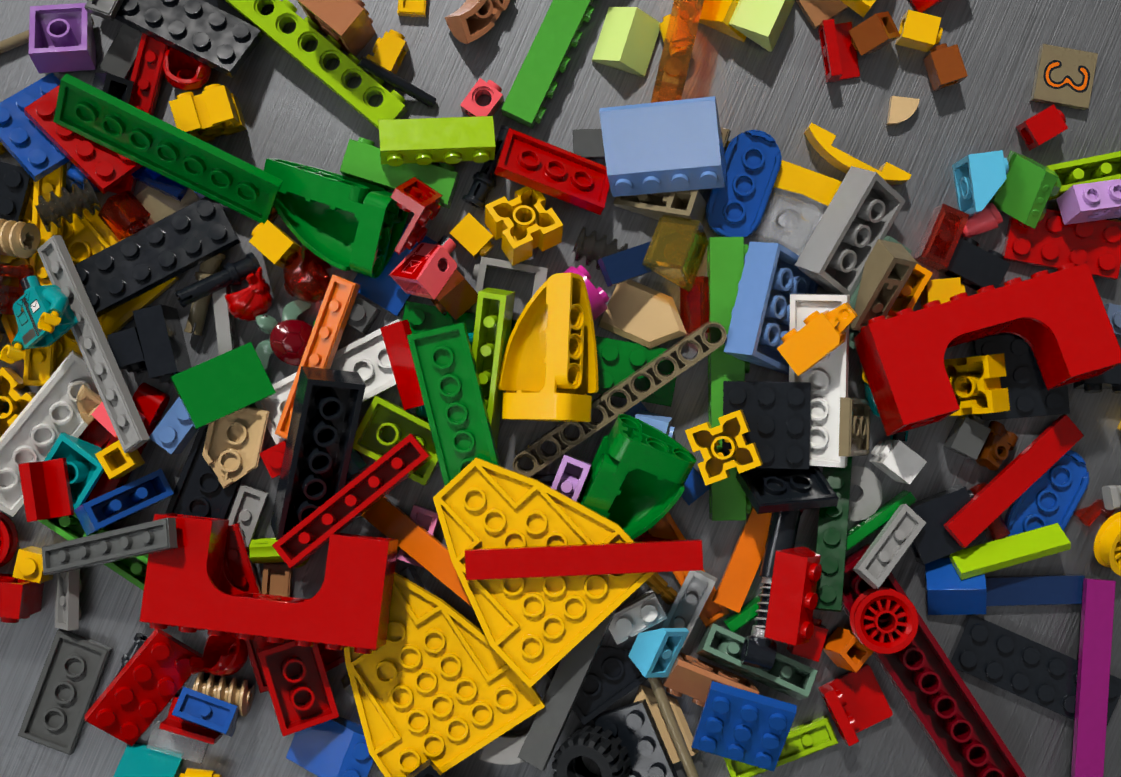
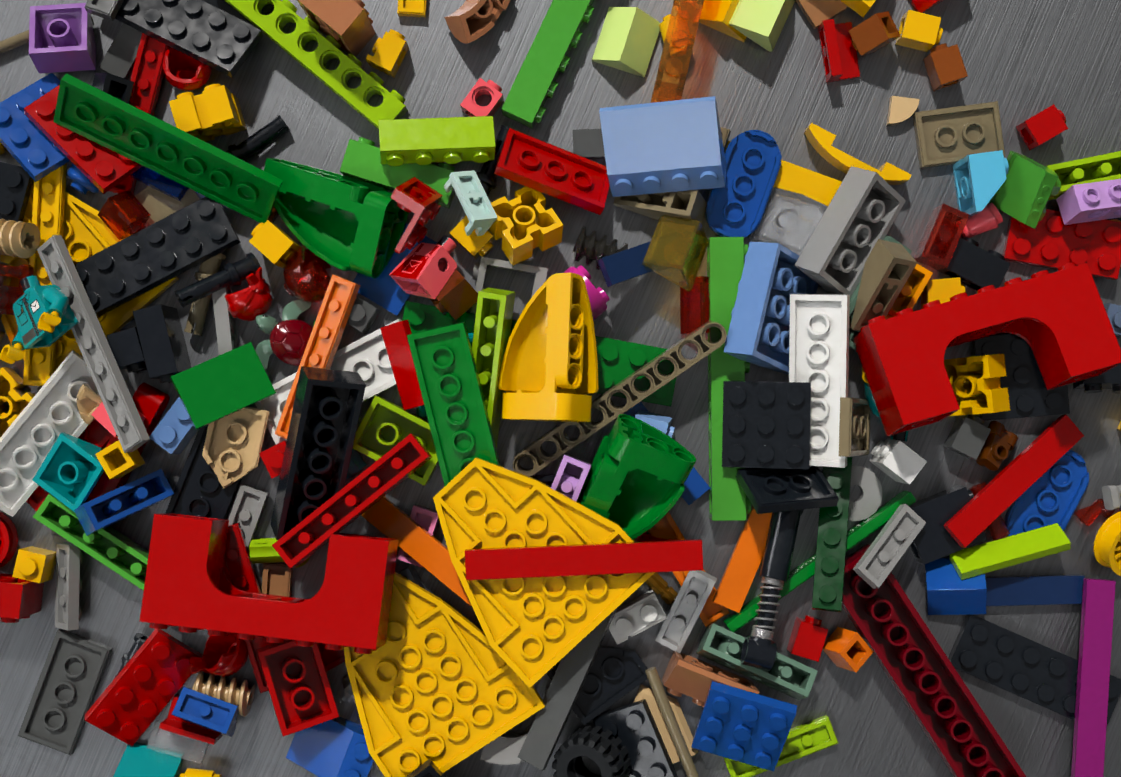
(46, 489): red panel -> none
(67, 205): clear smoke piece -> none
(110, 546): dark grey tile -> none
(259, 139): none -> black pin
(396, 81): black bar -> none
(473, 200): none -> light aqua hinge
(642, 315): tan tile -> none
(657, 651): medium azure slope -> none
(716, 463): yellow brick -> none
(793, 595): red slope -> none
(817, 339): light orange hinge -> none
(855, 702): red bracket -> none
(892, 644): red wheel -> none
(955, 132): none -> dark tan tile
(1064, 77): dark tan tile -> none

